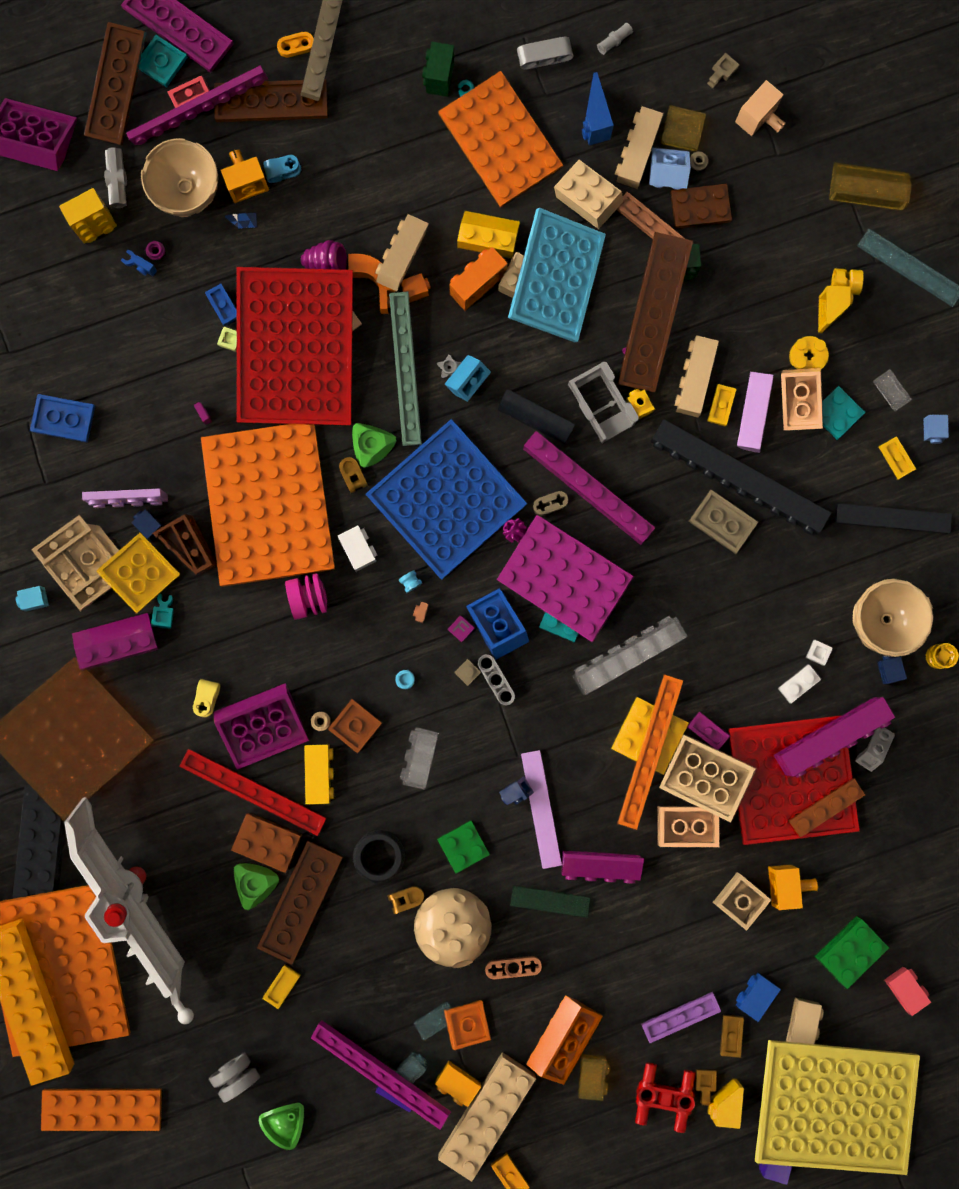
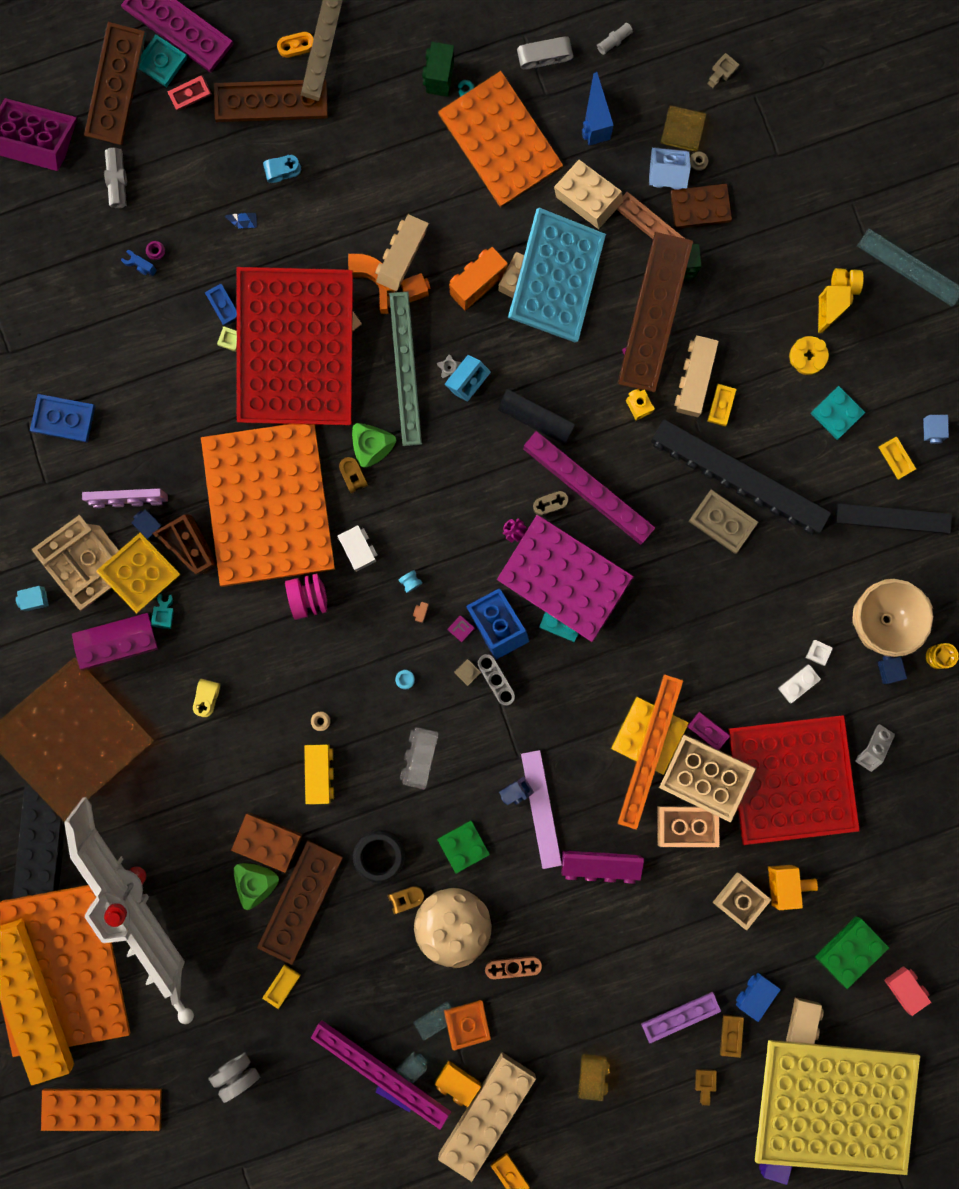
(88, 216): yellow brick -> none
(180, 177): tan rock -> none
(197, 105): magenta plate -> none
(202, 413): magenta tile -> none
(244, 178): light orange brick -> none
(252, 792): red plate -> none
(260, 726): magenta slope -> none
(283, 1125): bright green hat -> none
(325, 256): magenta piece -> none
(355, 726): dark orange plate -> none
(446, 499): blue plate -> none
(485, 231): yellow slope -> none
(550, 901): clear green plate -> none
(564, 1040): orange slope -> none
(618, 422): light grey piece -> none
(629, 656): clear brick -> none
(639, 147): tan brick -> none
(665, 1097): red piece -> none
(727, 1105): yellow slope -> none
(755, 411): lavender brick -> none
(761, 109): light nougat brick -> none
(802, 399): light nougat slope -> none
(826, 807): dark orange plate -> none
(834, 736): magenta brick -> none
(870, 186): clear yellow slope -> none
(892, 390): clear plate -> none

